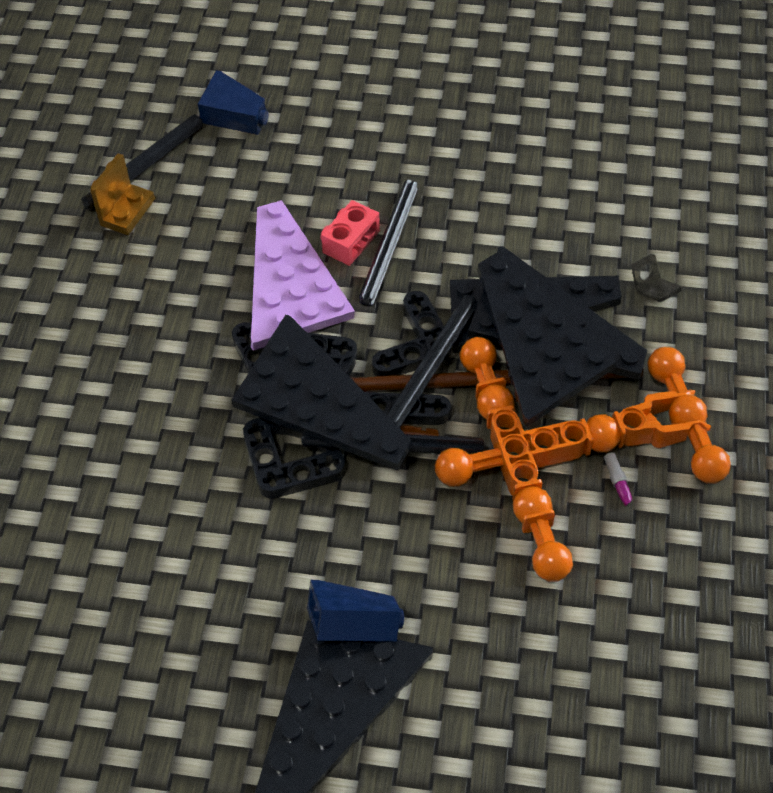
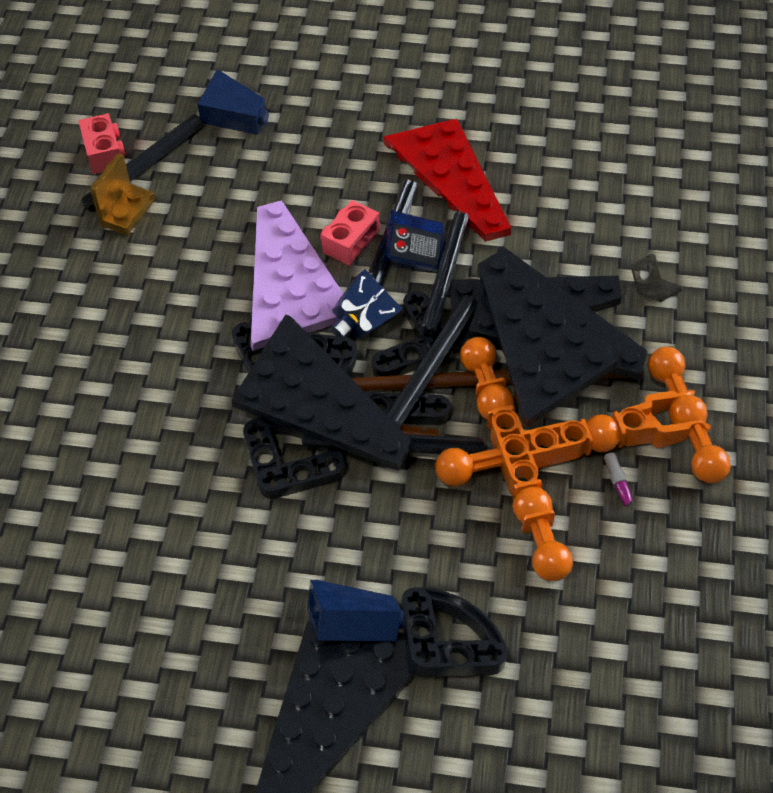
(100, 141): none -> coral brick
(363, 307): none -> dark blue torso
(414, 241): none -> slope
(438, 651): none -> black beam
(444, 273): none -> black axle
(451, 170): none -> red wing

